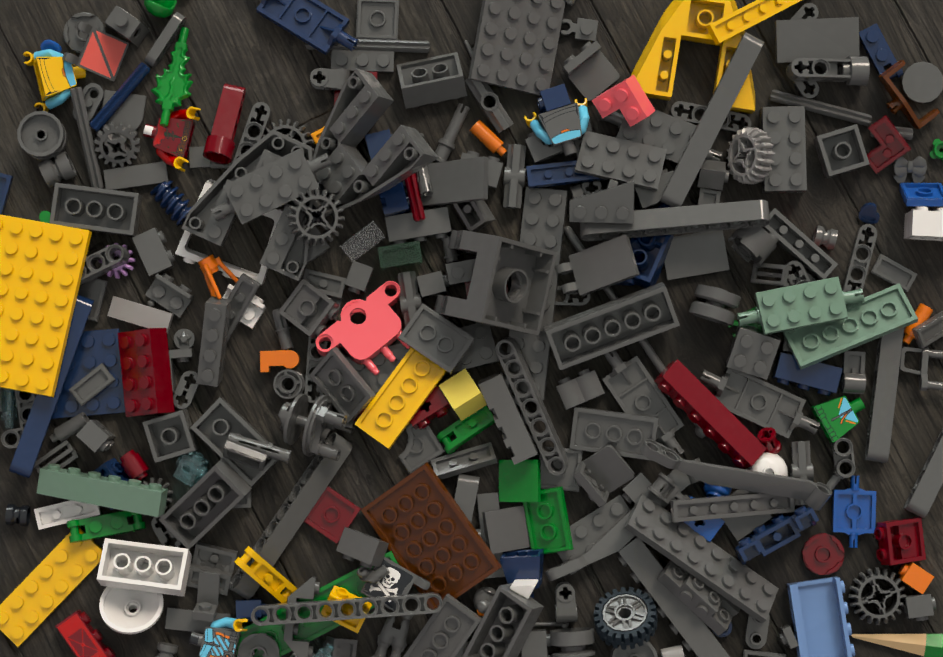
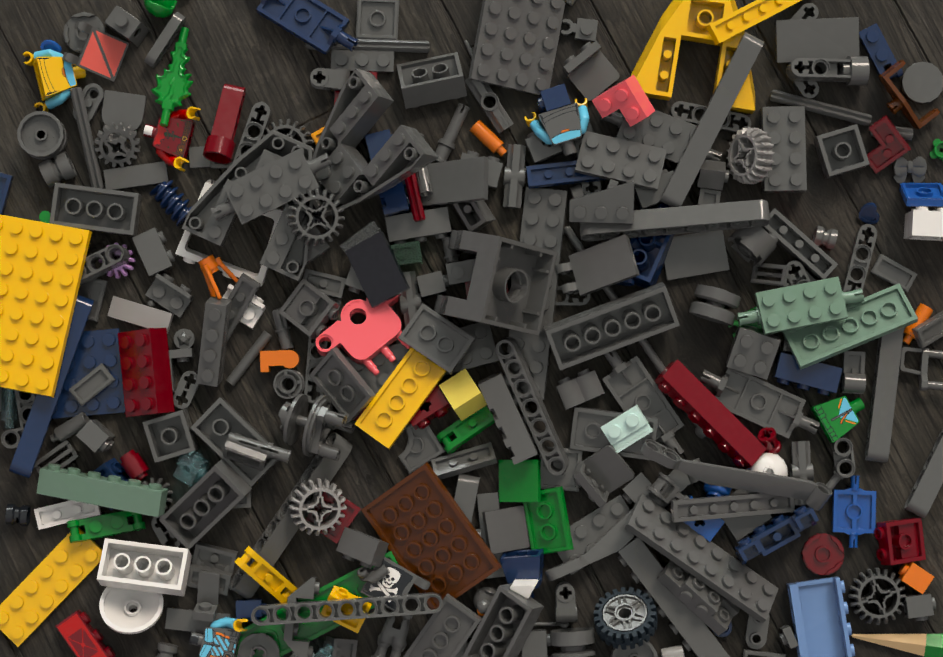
(119, 97): dark blue axle -> none
(249, 357): none -> dark grey piece
(319, 523): none -> light grey gear
(377, 269): none -> black tile
(626, 428): none -> light aqua plate

